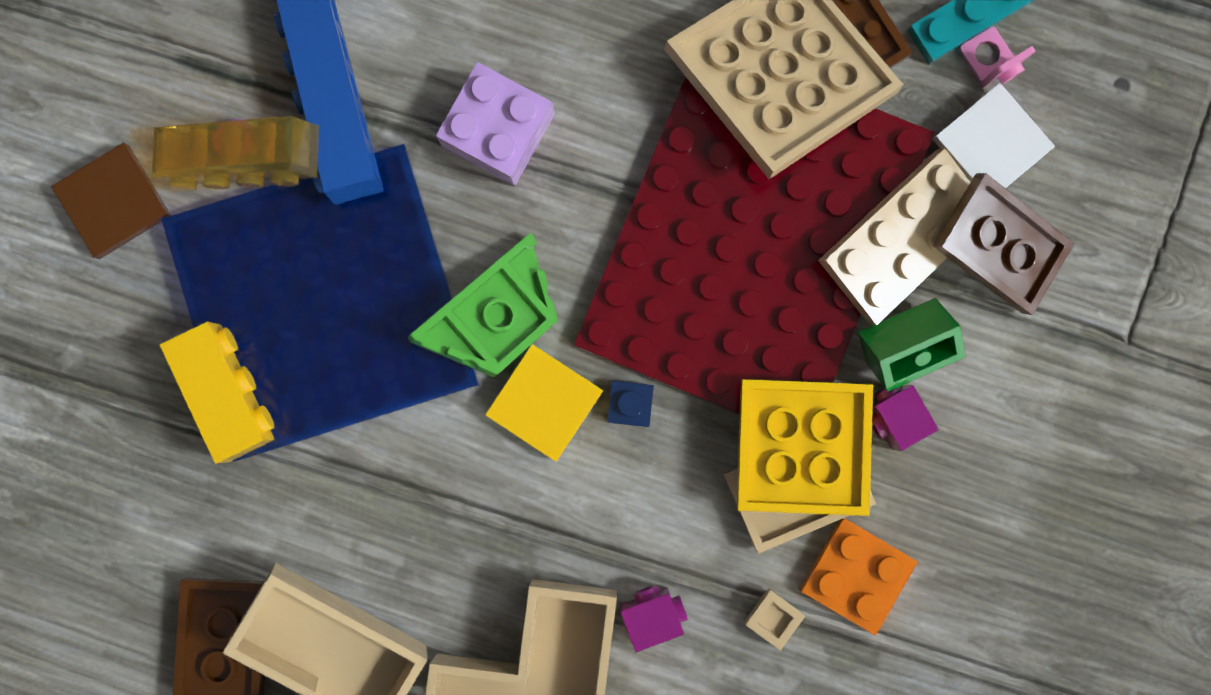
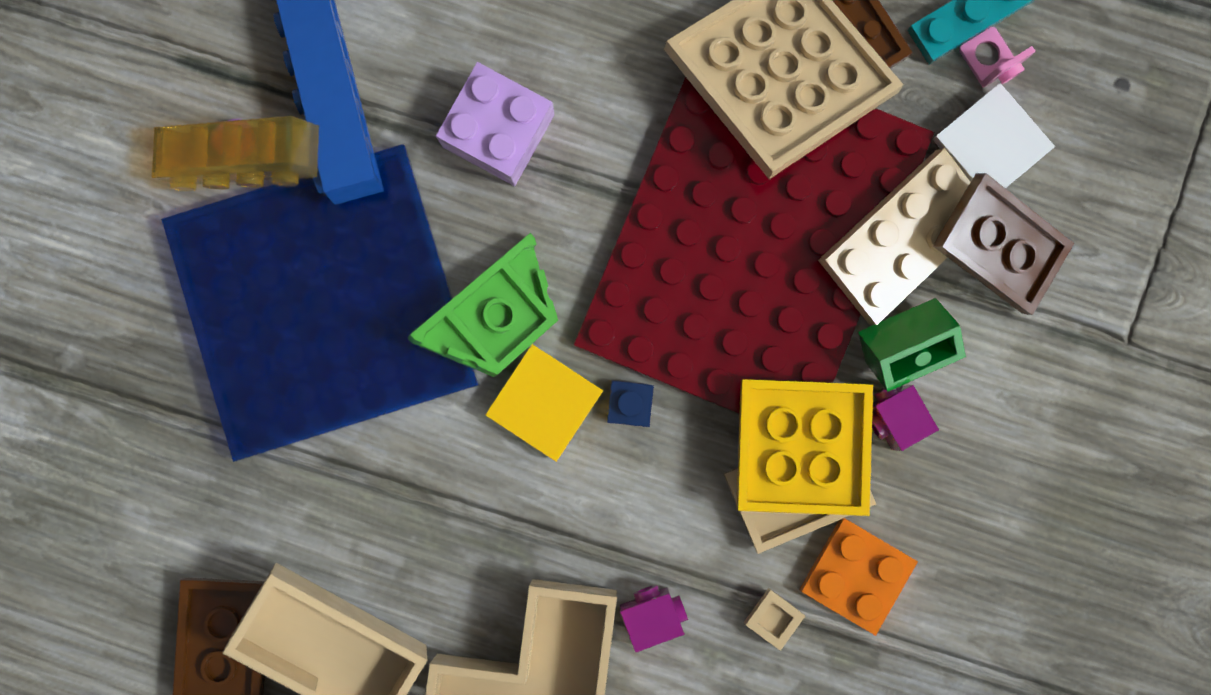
(111, 201): reddish brown tile -> none
(218, 391): yellow brick -> none

